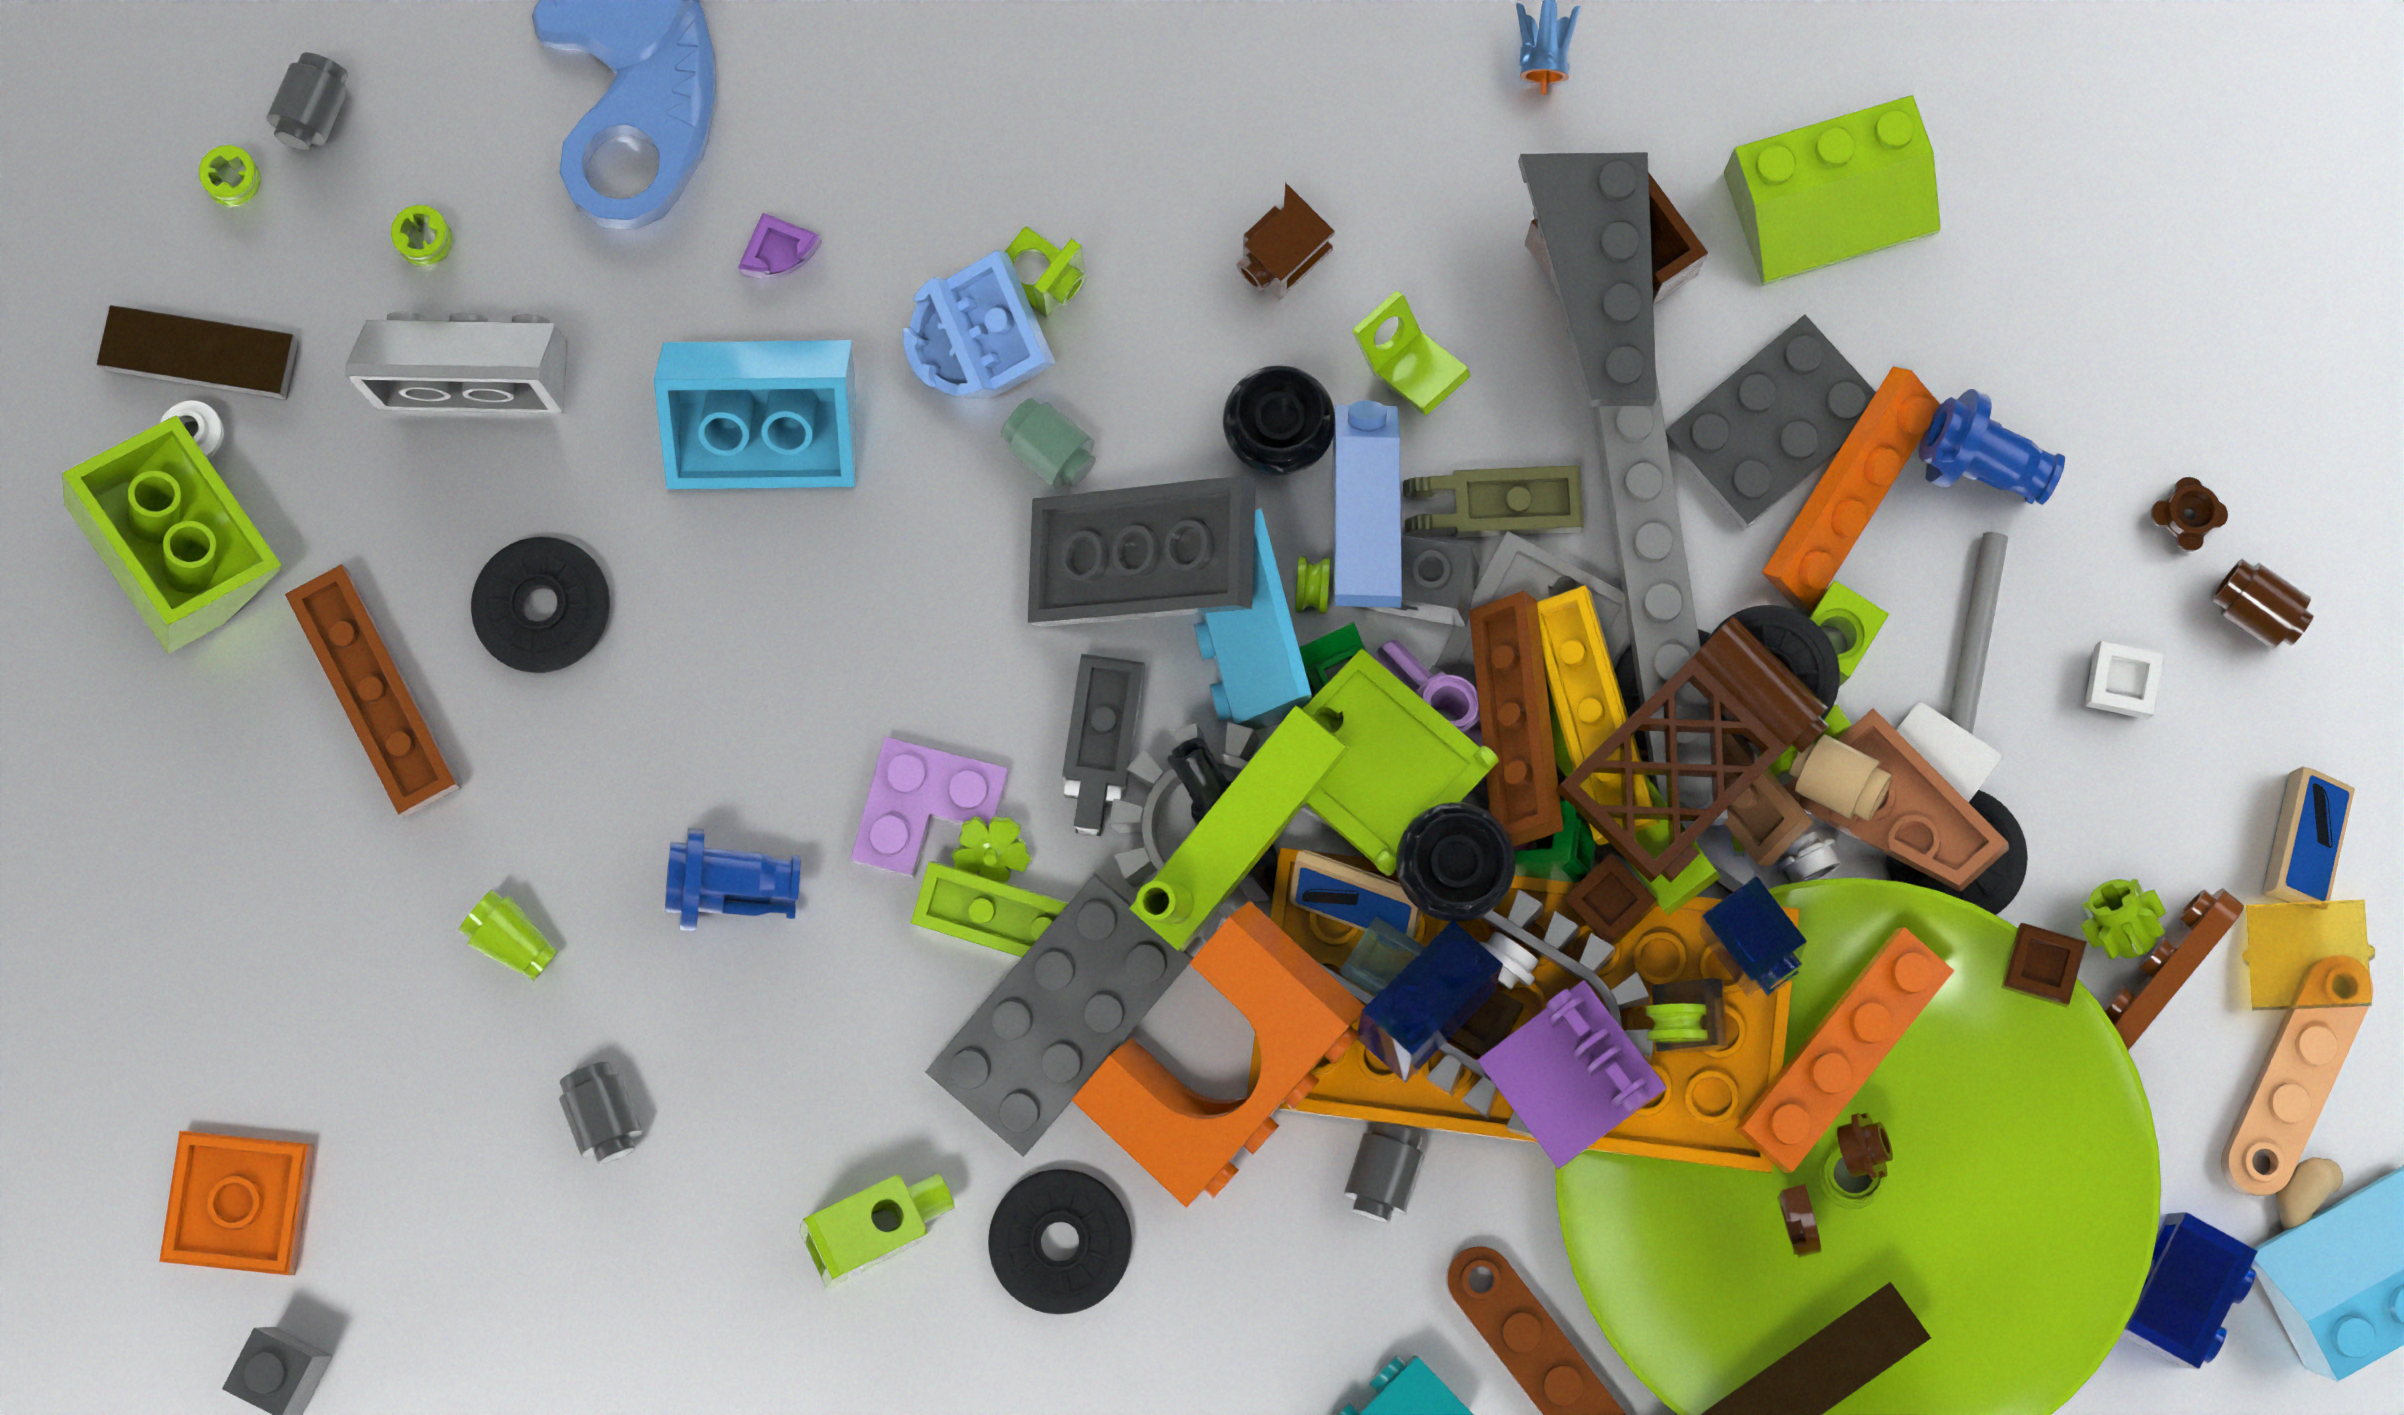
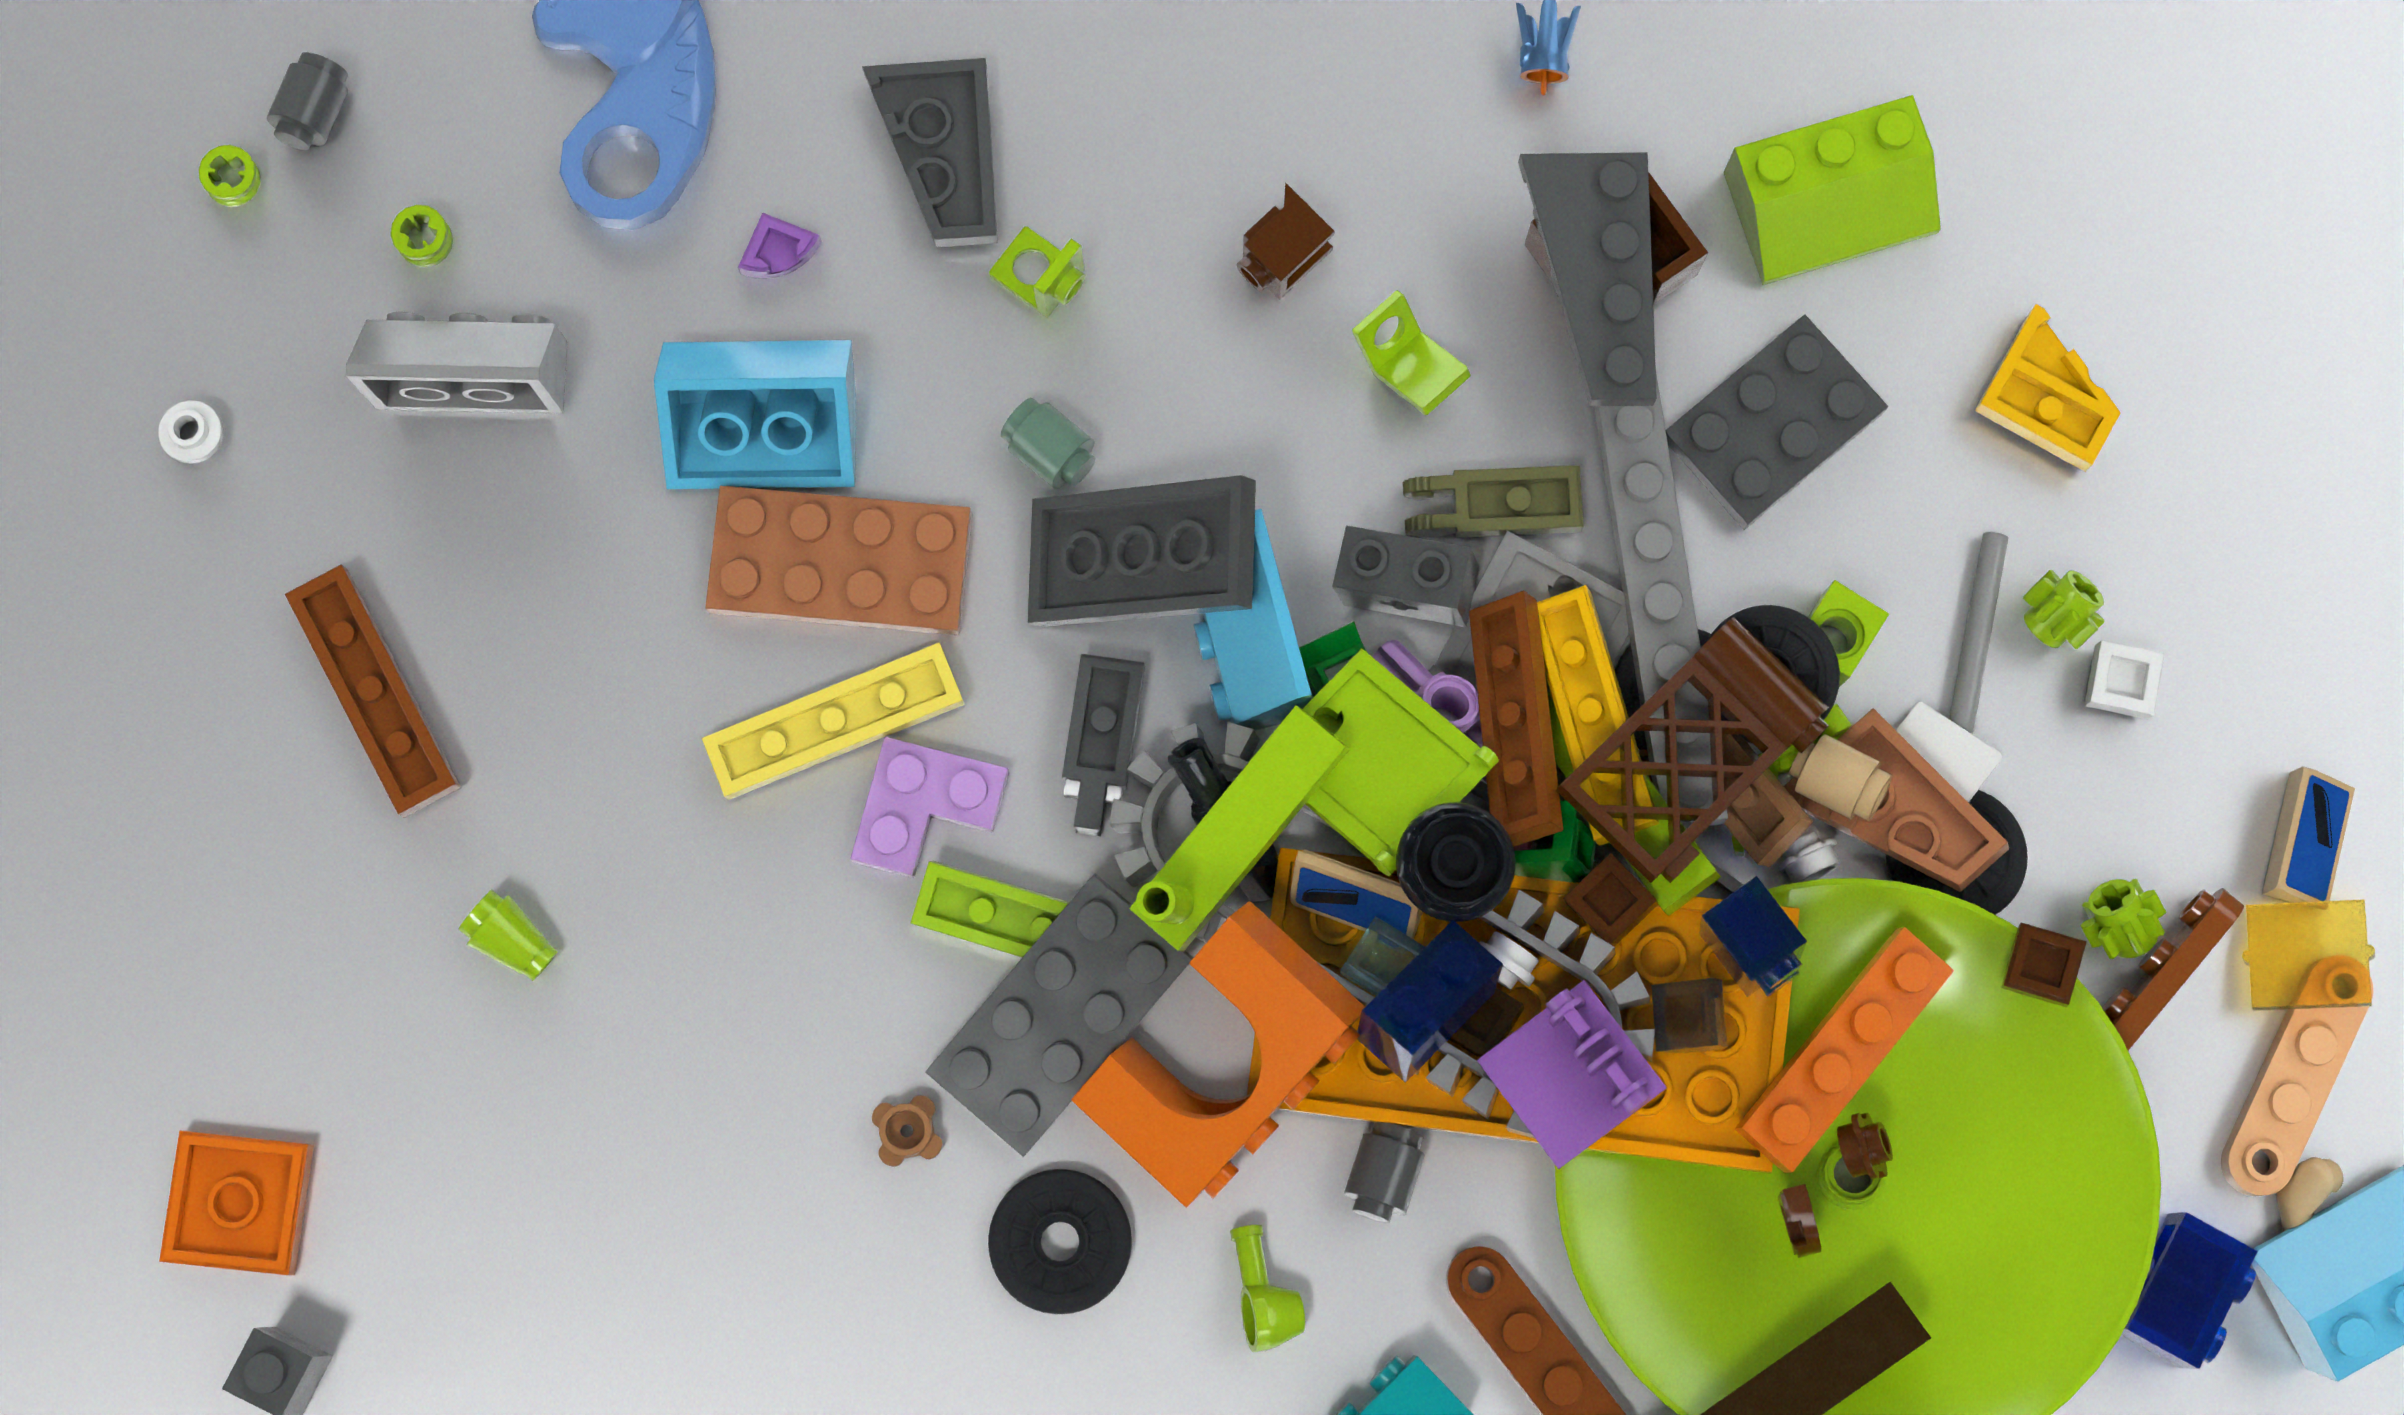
(169, 532): lime slope -> none
(197, 352): dark brown tile -> none
(549, 643): black wheel -> none
(599, 1113): dark grey brick -> none
(727, 882): blue piece -> none
(832, 721): none -> light yellow plate
(839, 560): none -> nougat plate
(847, 1241): lime torso -> none
(890, 1122): none -> medium nougat plate
(944, 143): none -> dark grey wing
(976, 331): light blue slope -> none
(992, 848): lime plant -> none
(1268, 1312): none -> lime bar
(1279, 420): black piece -> none
(1312, 584): lime bush -> none
(1366, 505): medium blue slope -> none
(1676, 1023): lime bush -> none
(1851, 489): orange plate -> none
(1973, 445): blue piece -> none
(2049, 395): none -> yellow wing
(2063, 609): none -> lime gear
(2202, 501): reddish brown plate -> none
(2263, 604): reddish brown brick -> none

